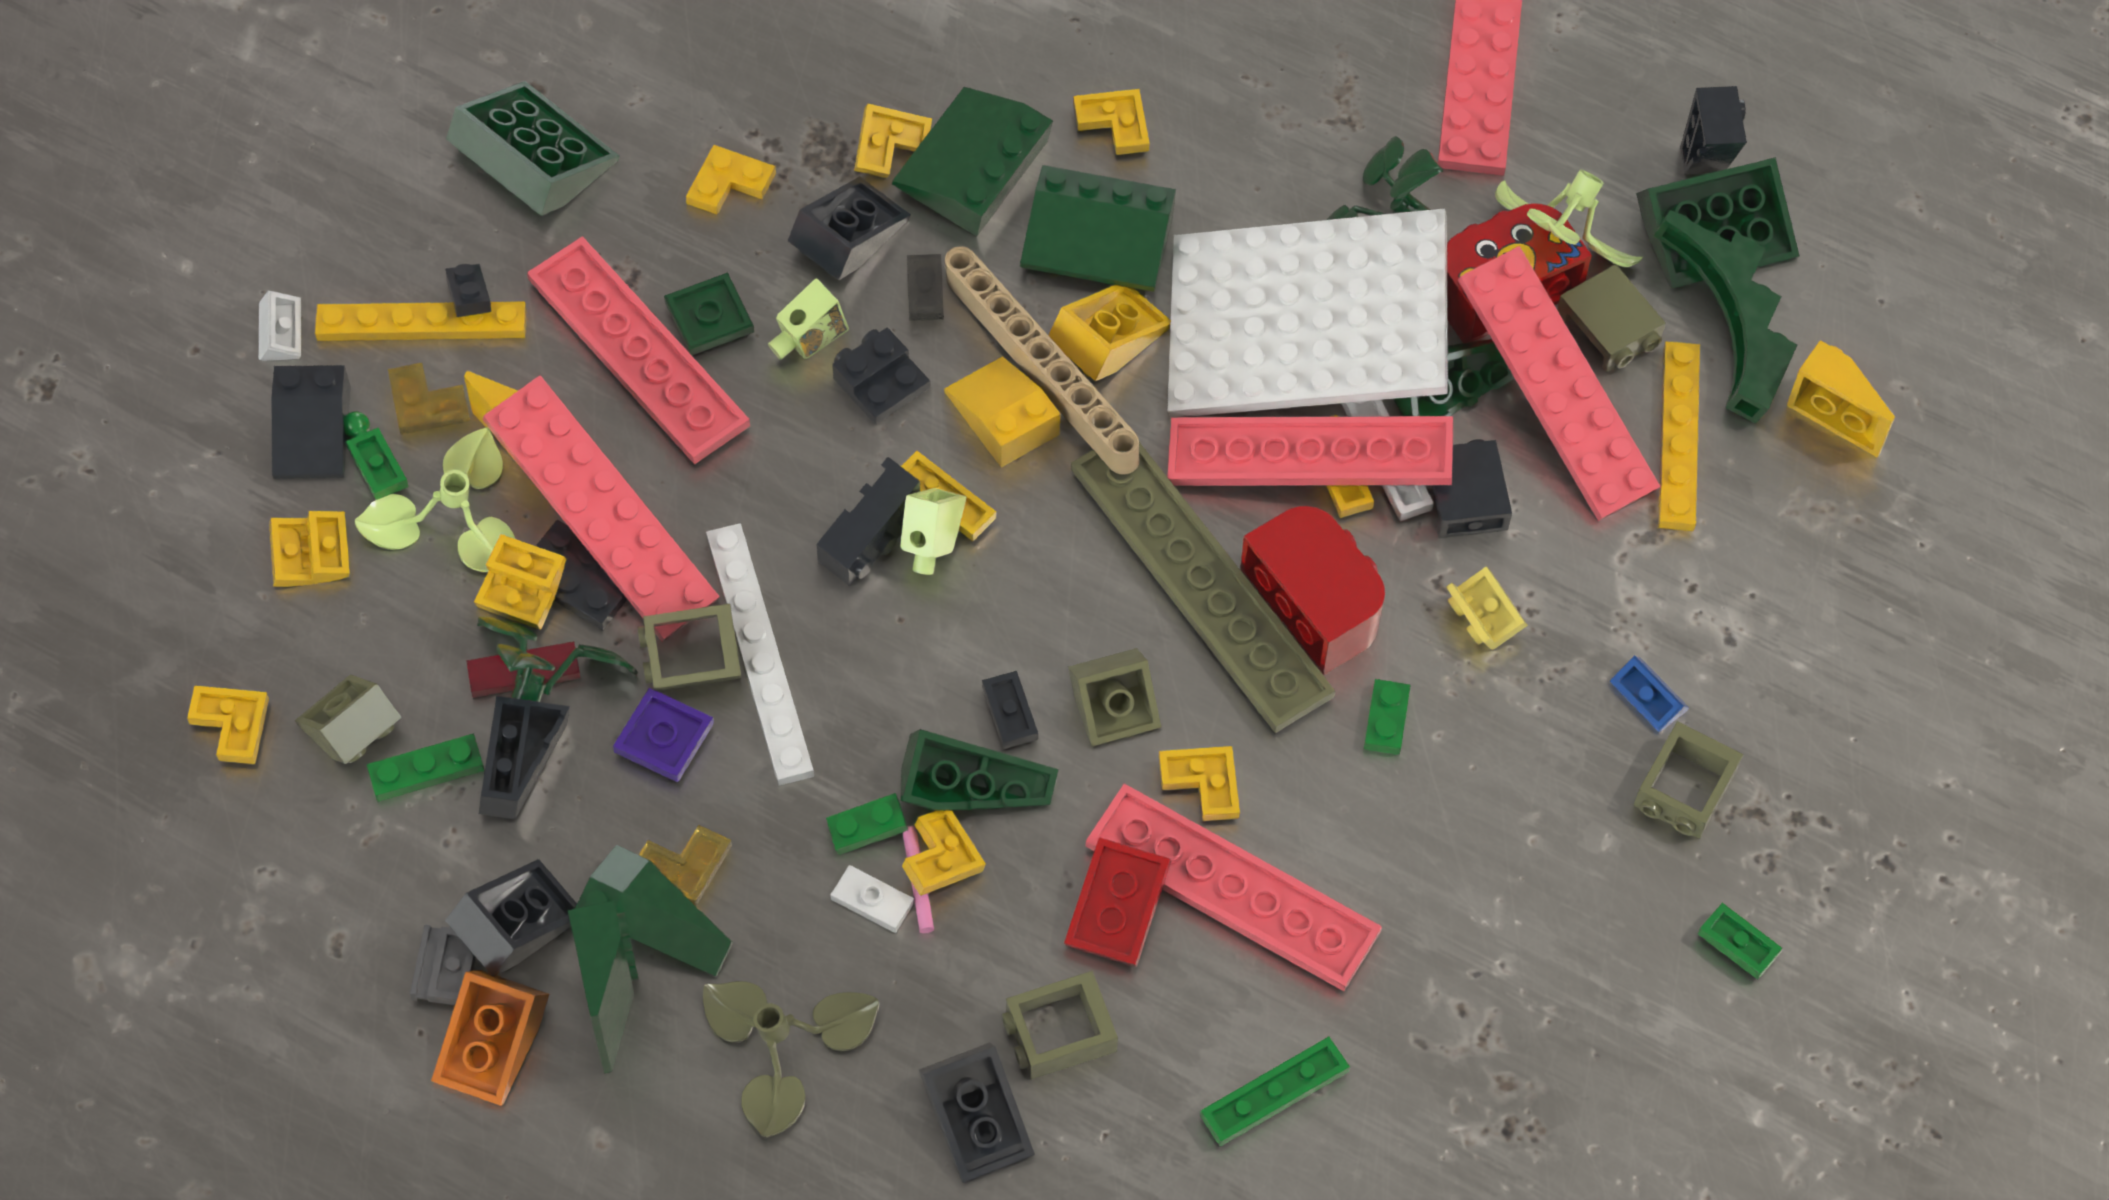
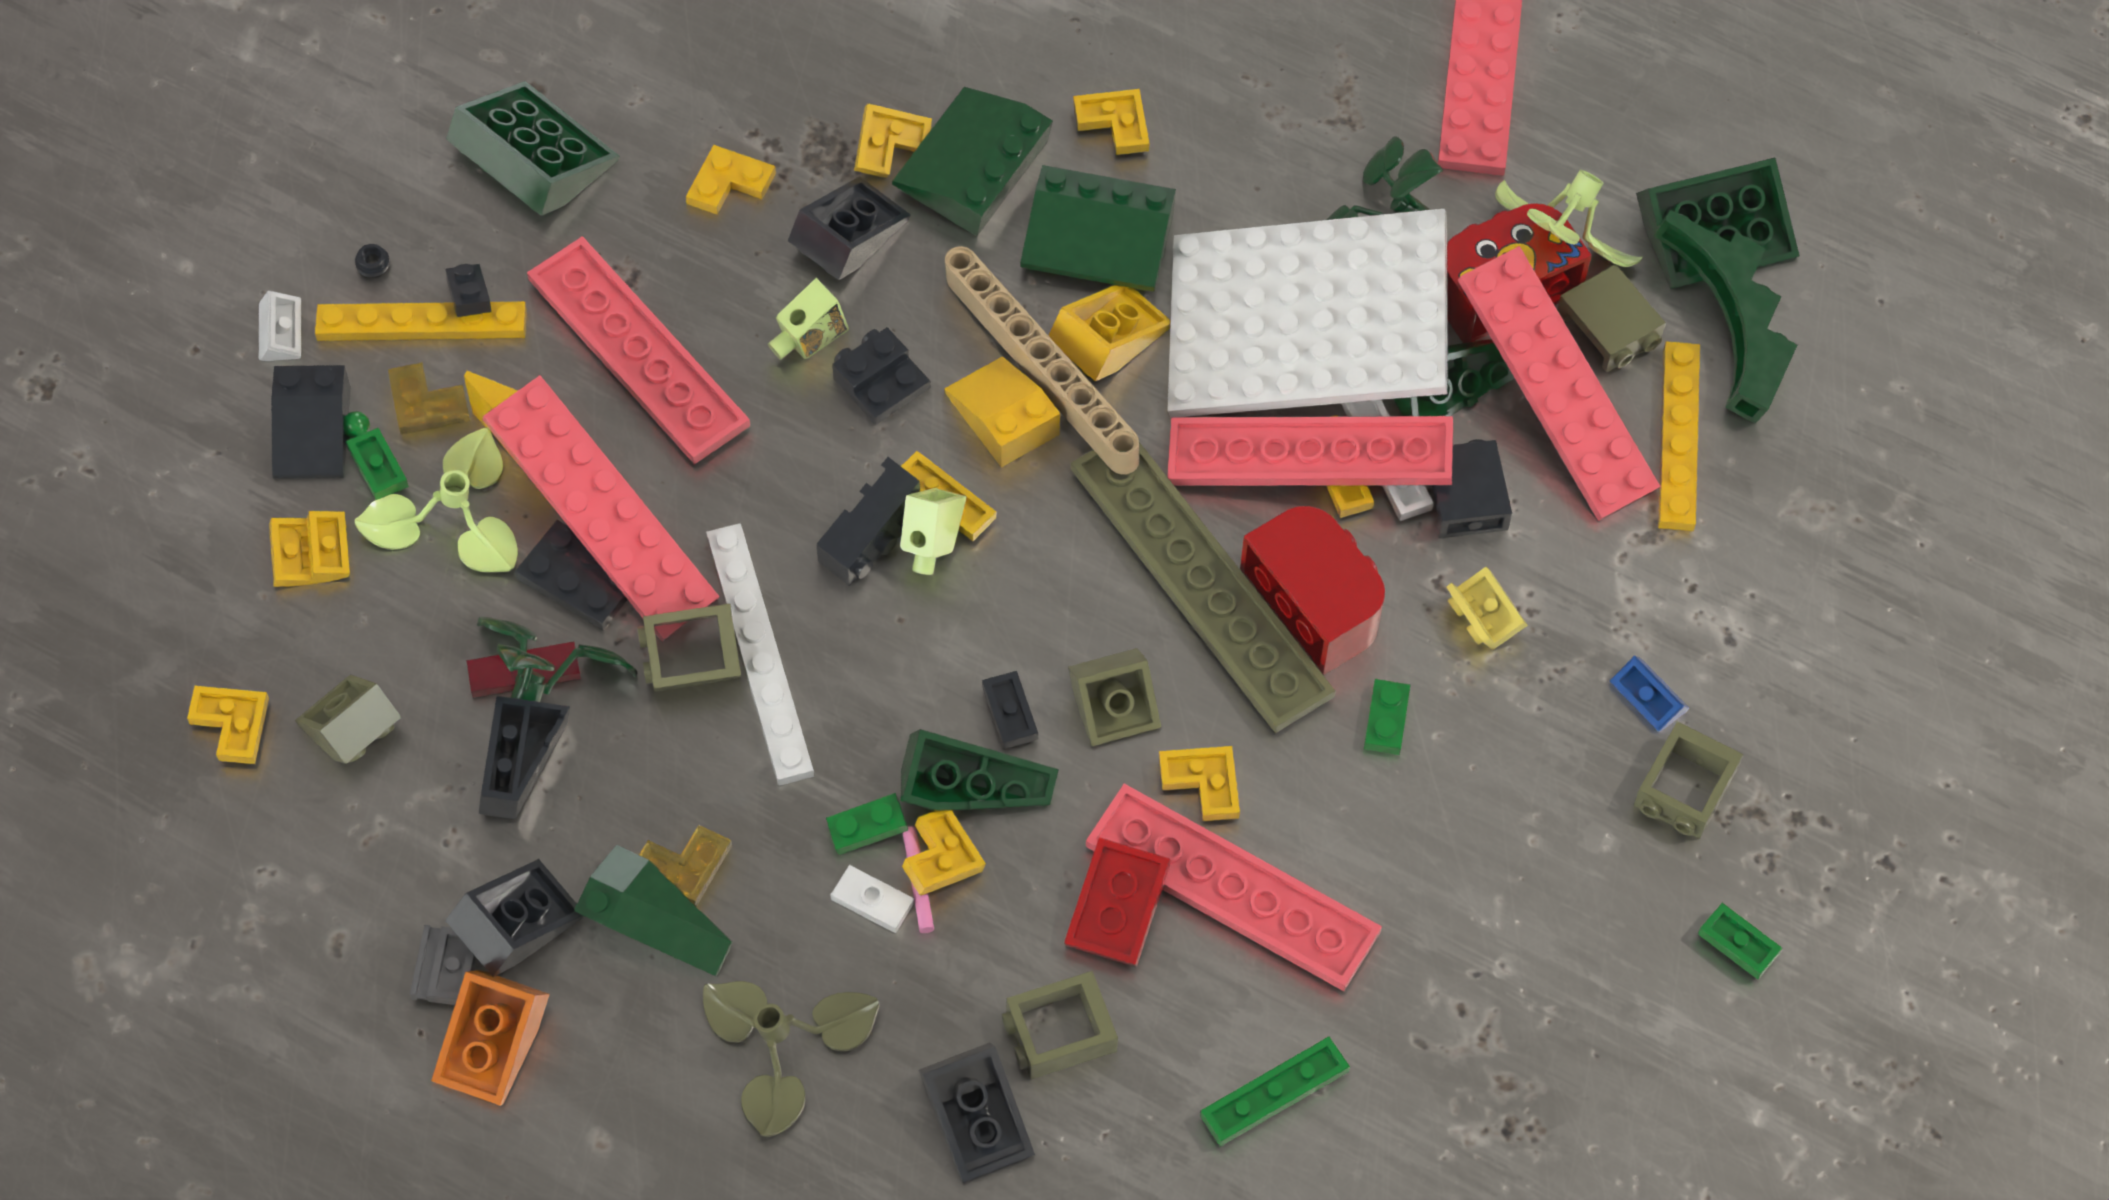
(370, 253): none -> black plate
(425, 767): green plate -> none
(520, 581): yellow slope -> none
(606, 973): dark green slope -> none
(663, 735): dark purple plate -> none
(709, 314): dark green plate -> none
(925, 287): clear smoke plate -> none
(1713, 130): black wedge -> none
(1841, 399): yellow slope -> none

